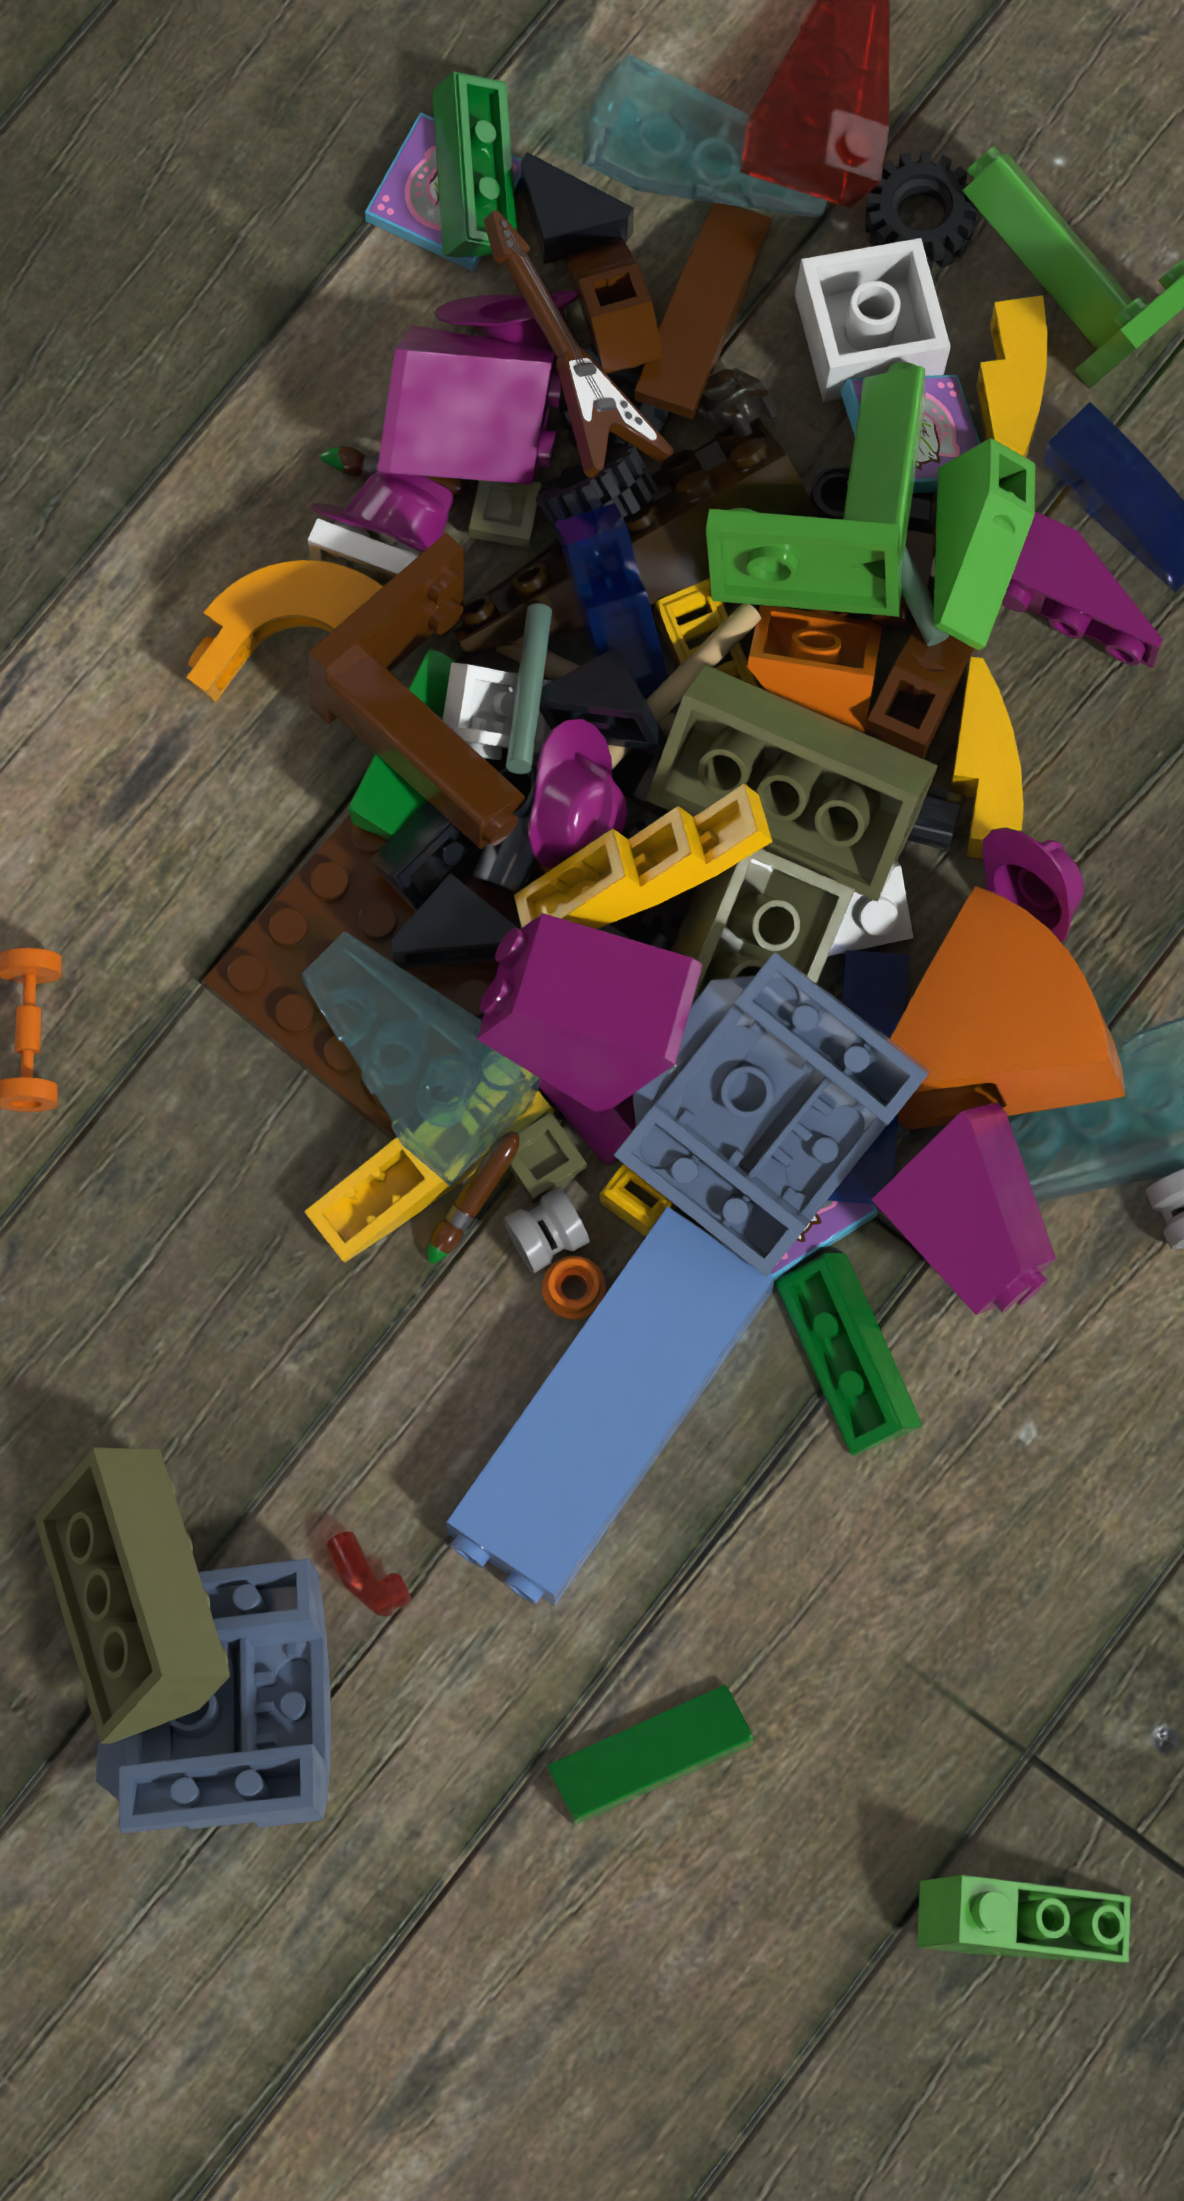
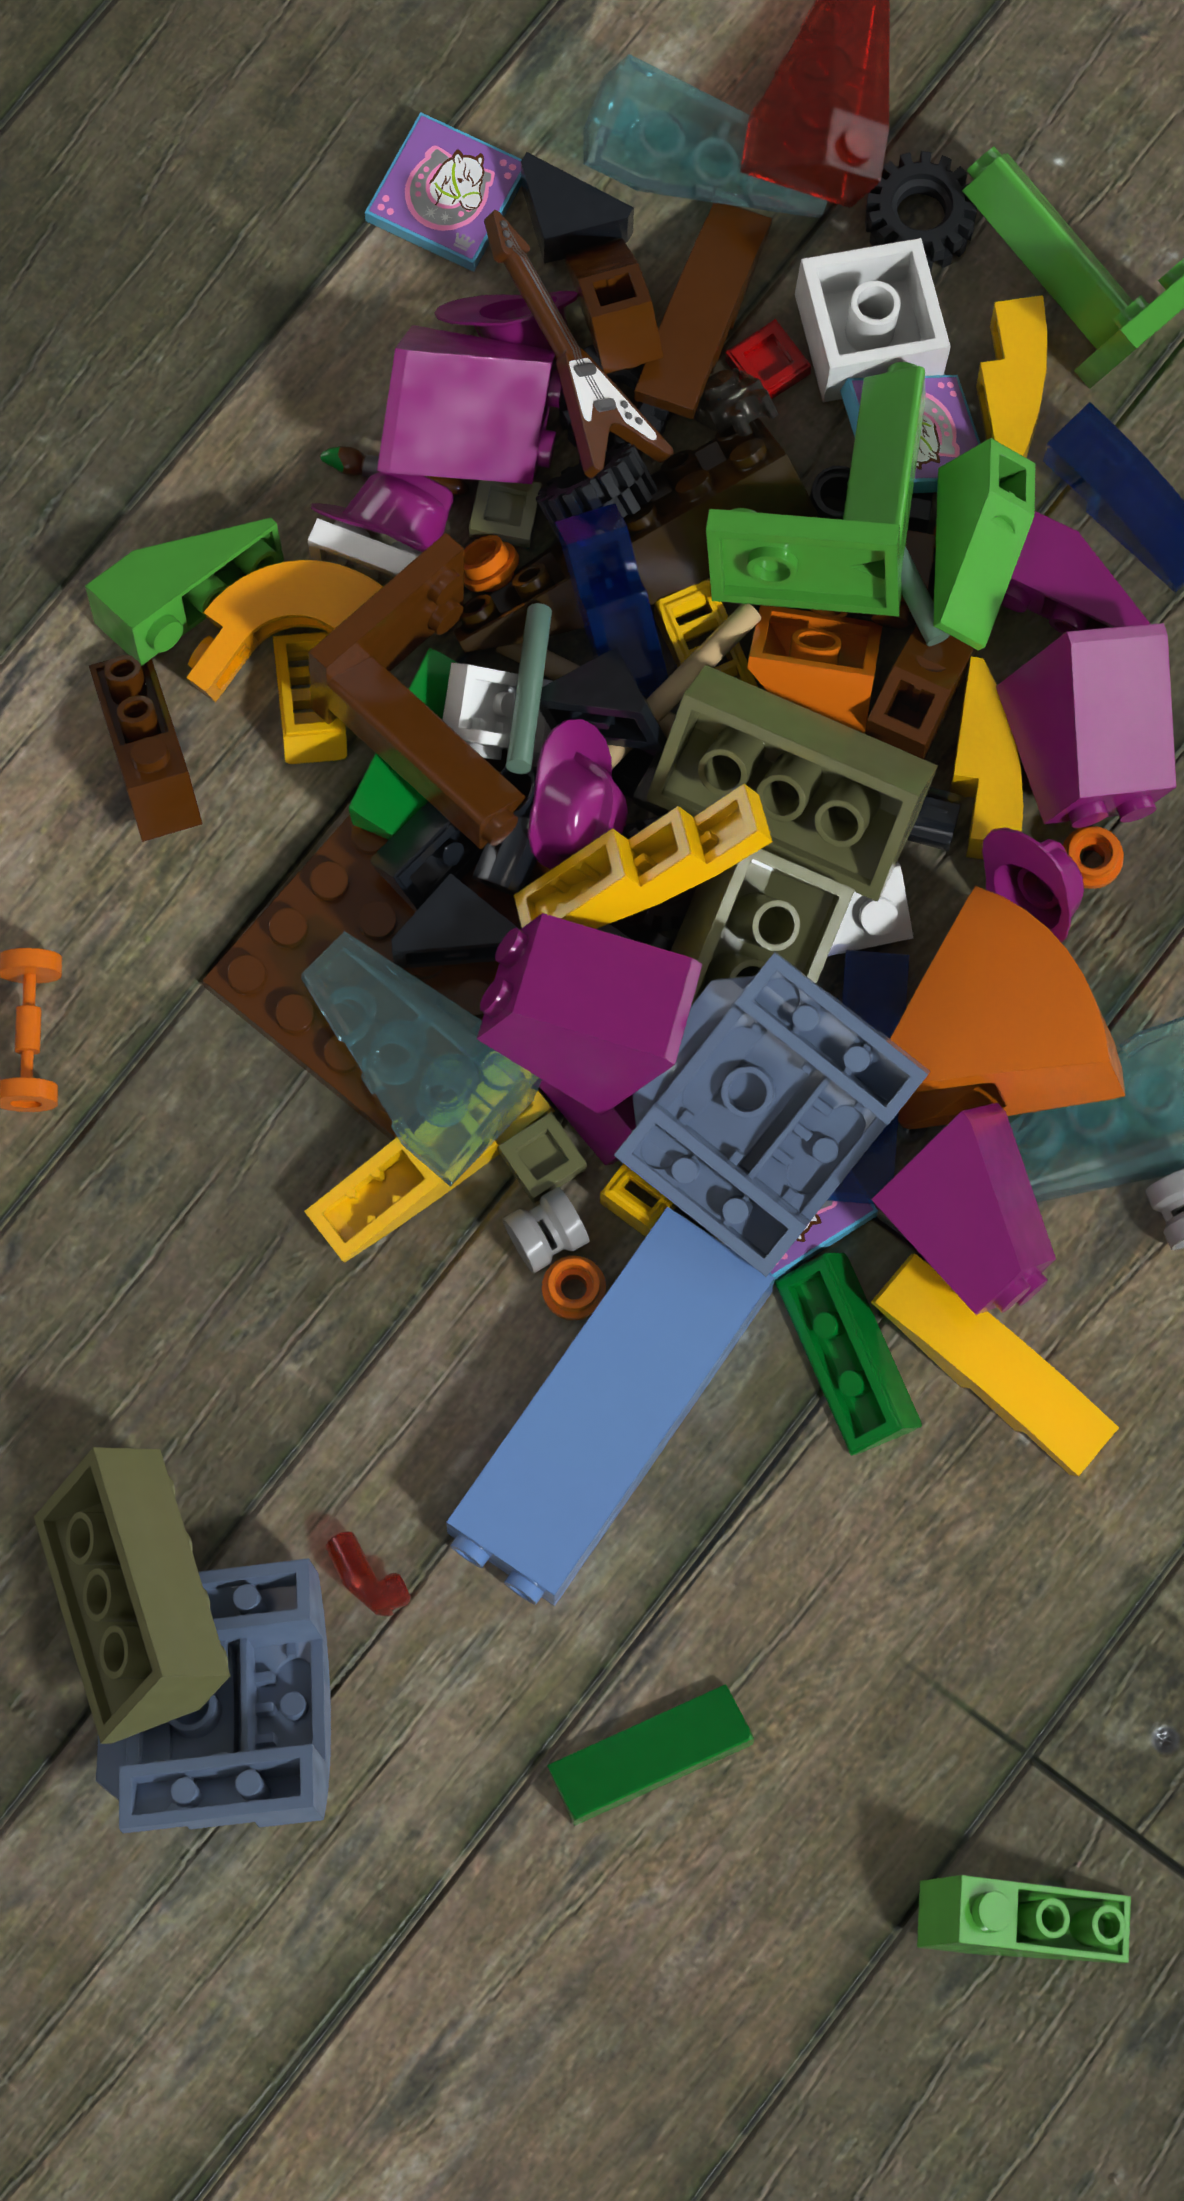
(146, 746): none -> reddish brown slope
(166, 587): none -> bright green slope
(304, 734): none -> yellow slope
(472, 160): green slope -> none
(472, 1198): reddish brown piece -> none
(489, 564): none -> orange plate
(771, 358): none -> red tile
(995, 1366): none -> yellow slope
(1095, 724): none -> magenta slope
(1106, 845): none -> orange plate

